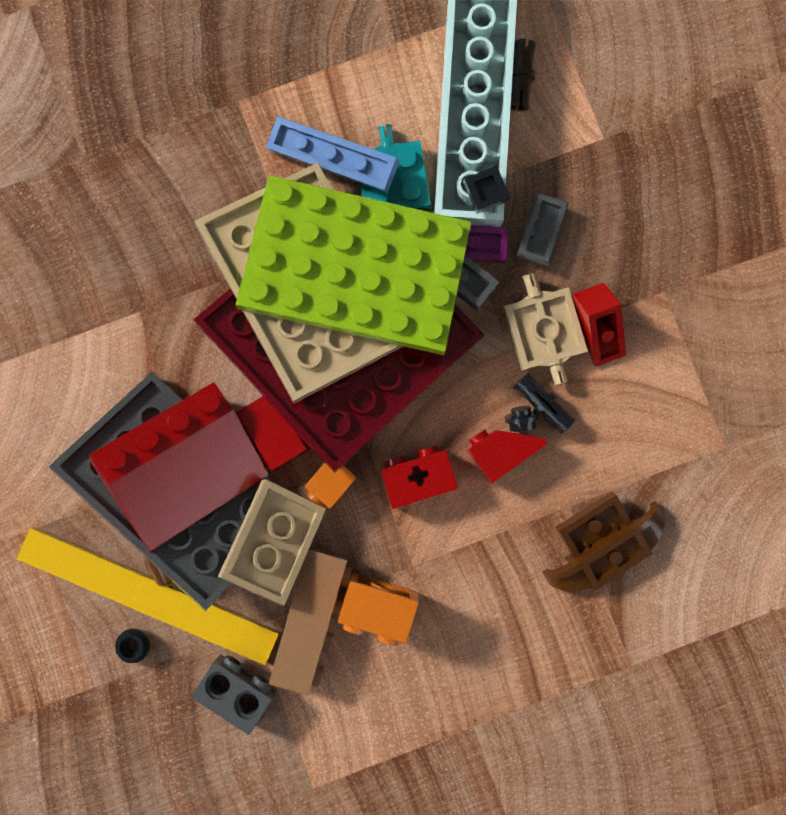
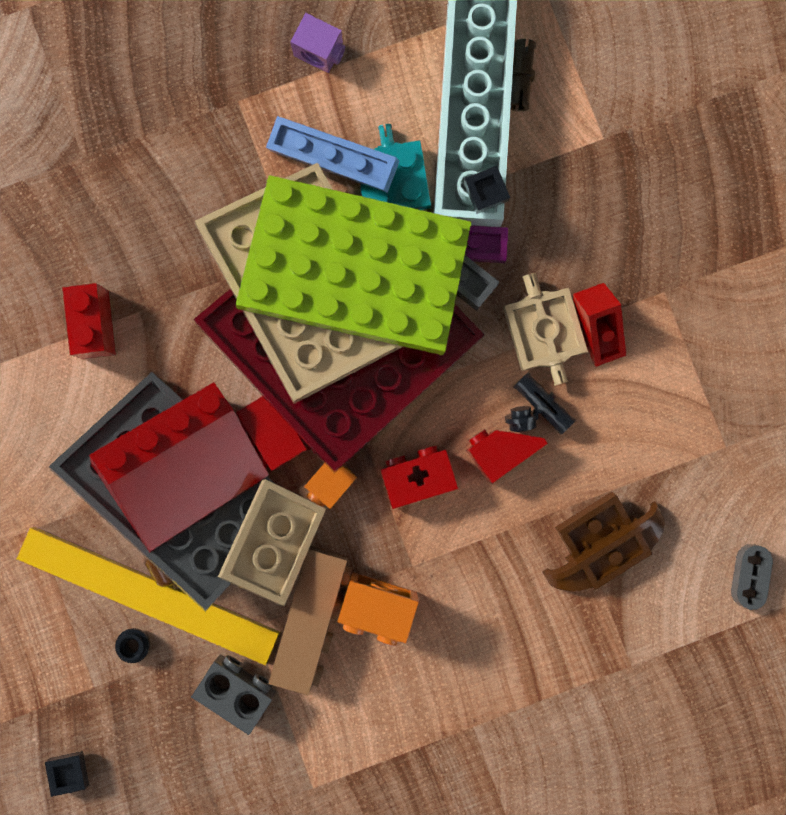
(67, 773): none -> black plate
(89, 321): none -> red brick
(318, 43): none -> medium lavender brick
(542, 230): dark grey plate -> none
(752, 576): none -> dark grey beam

